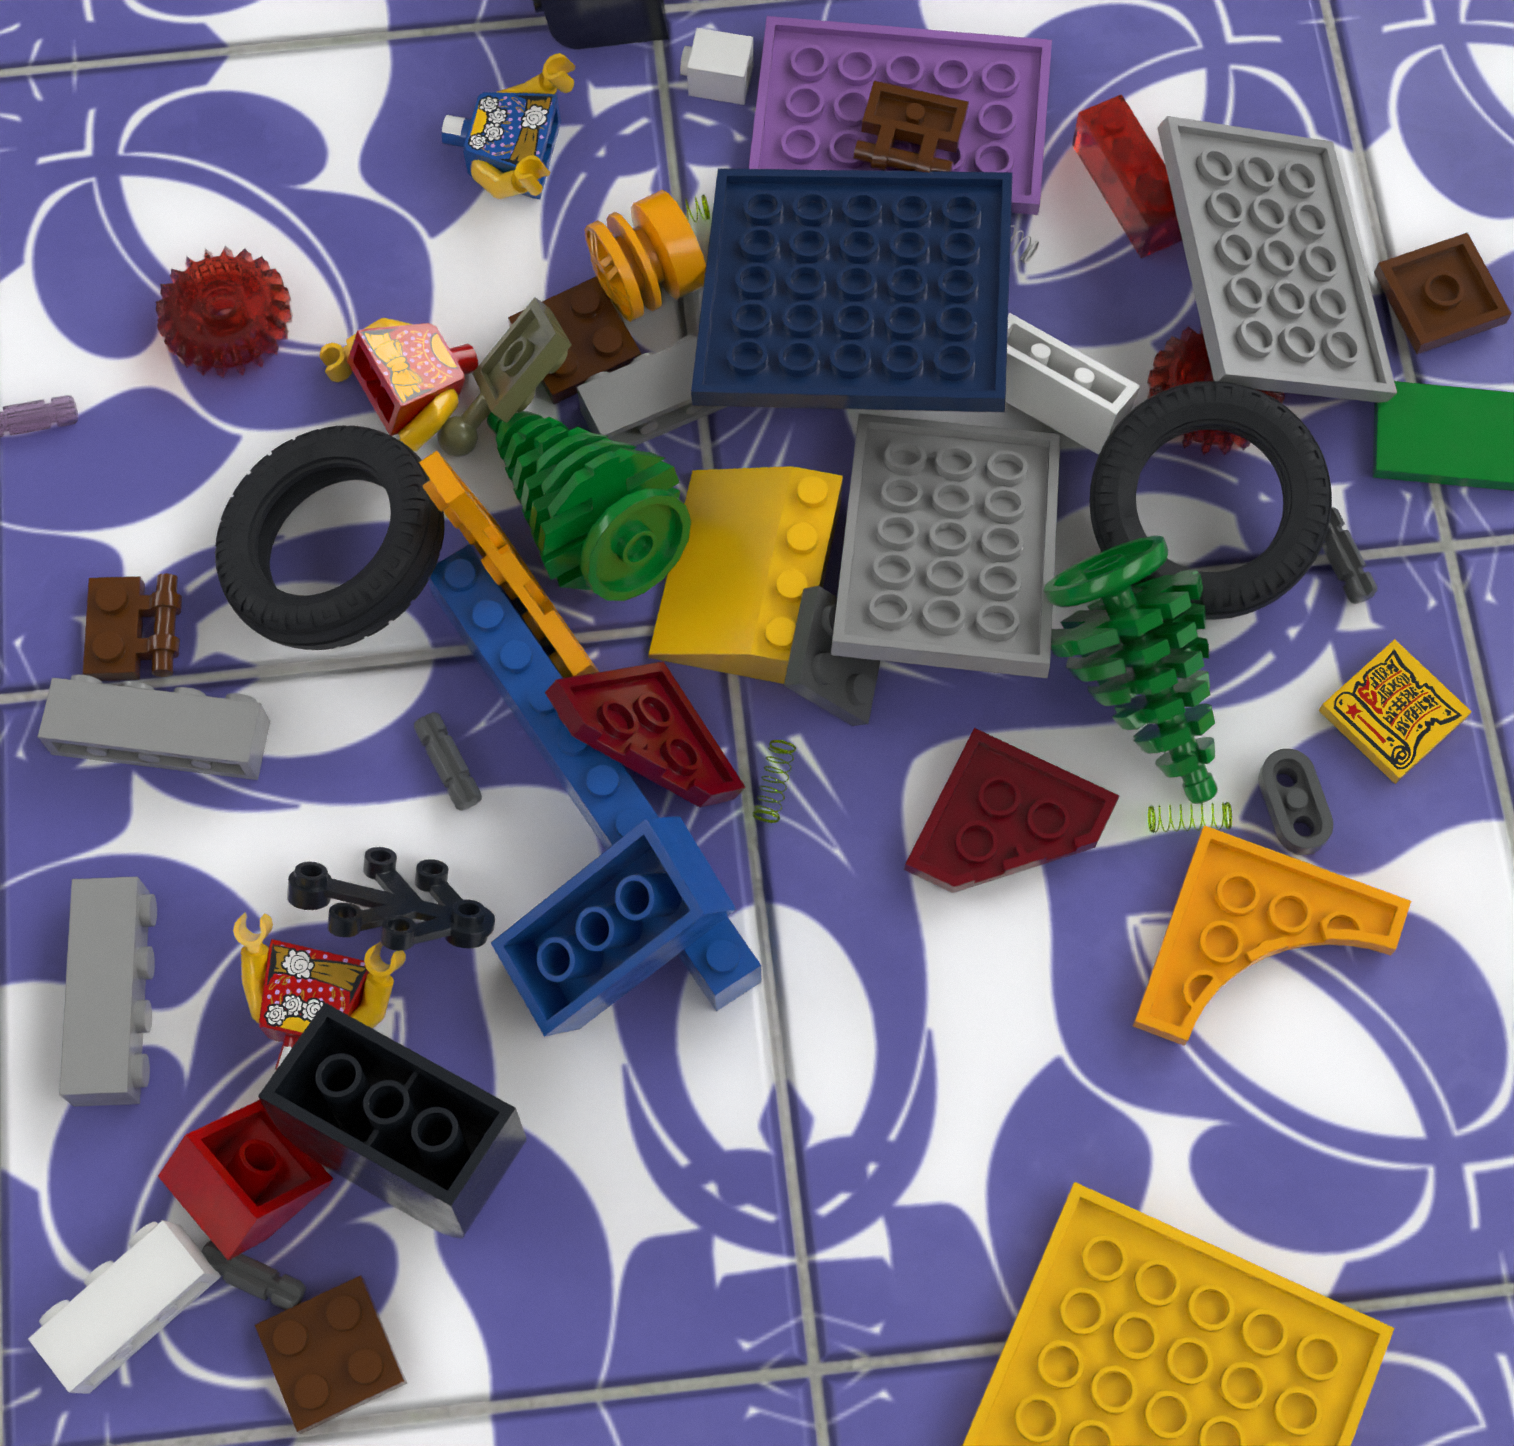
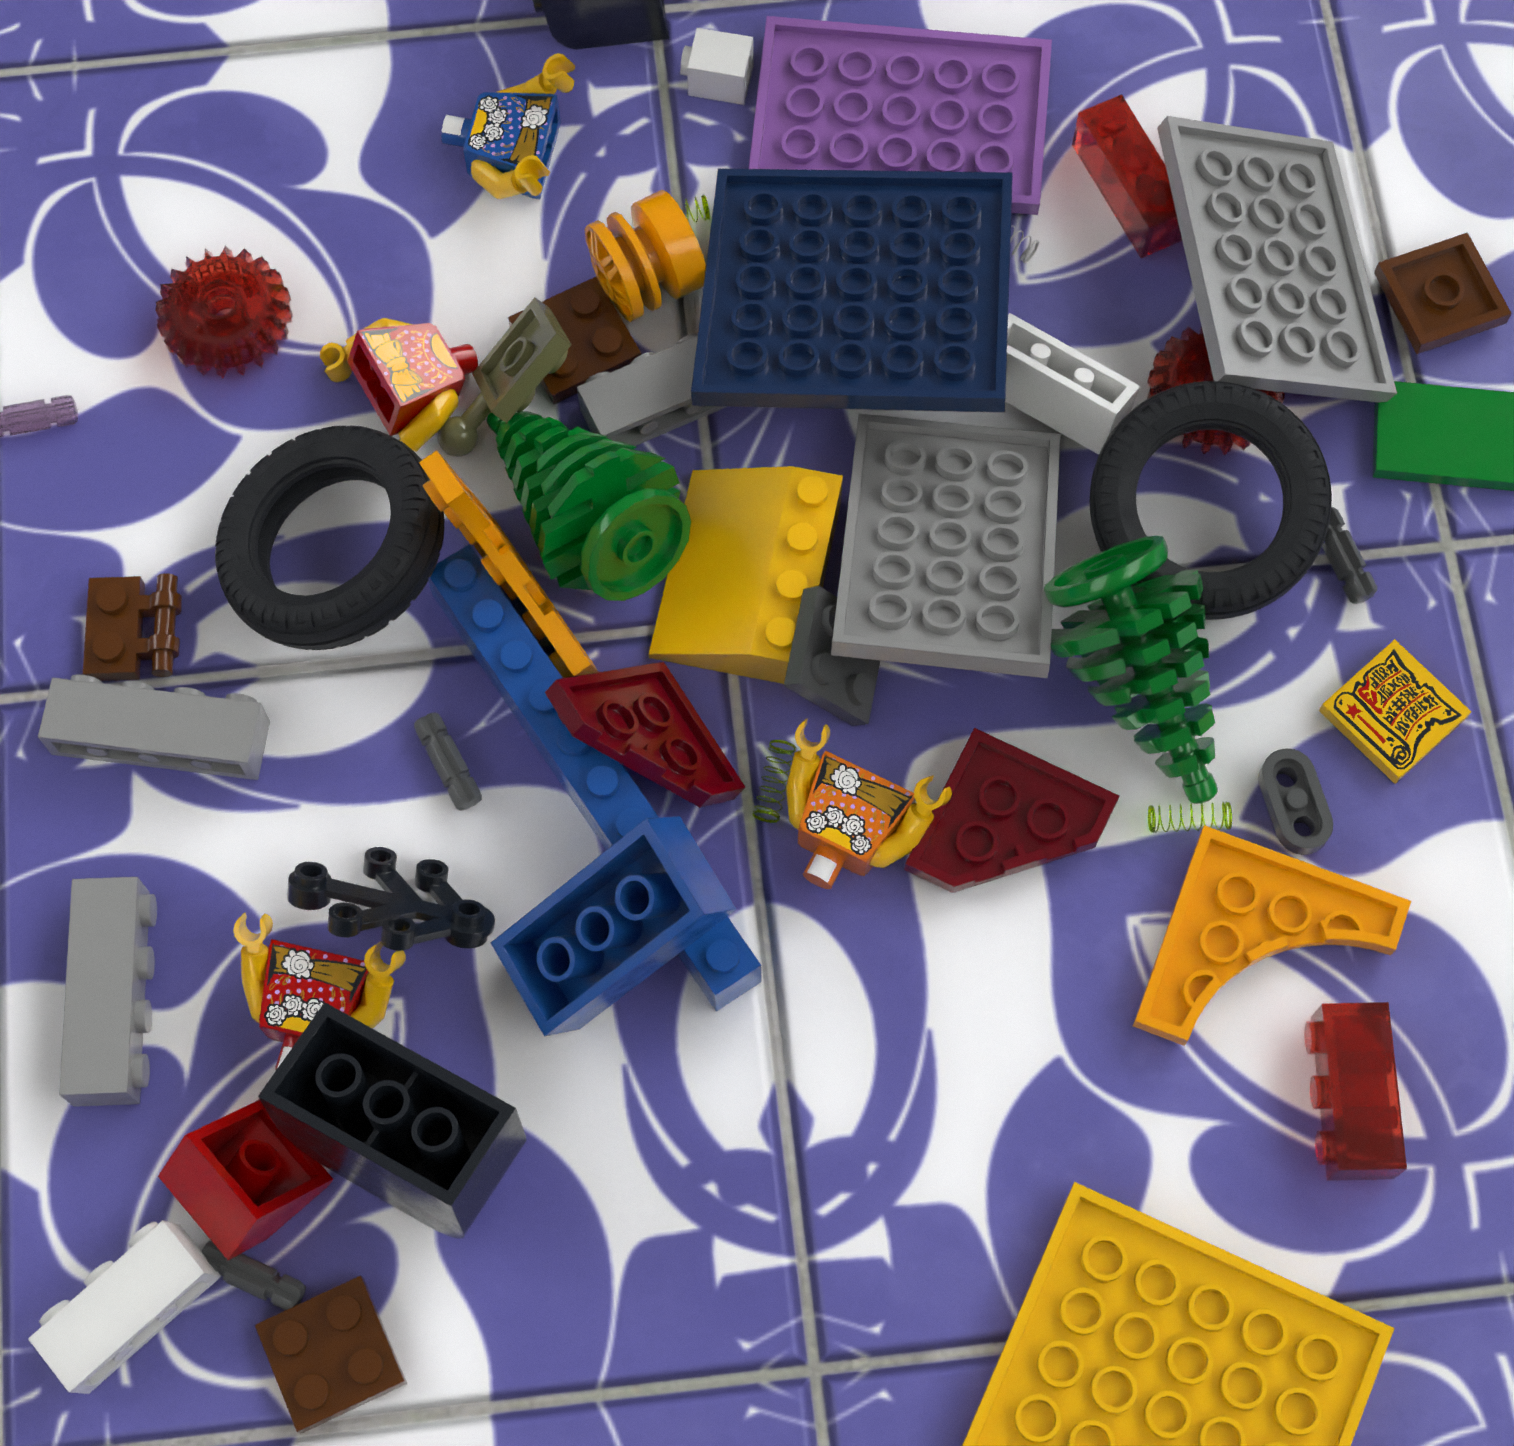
(852, 814): none -> torso
(912, 118): reddish brown plate -> none
(1356, 1091): none -> clear red brick

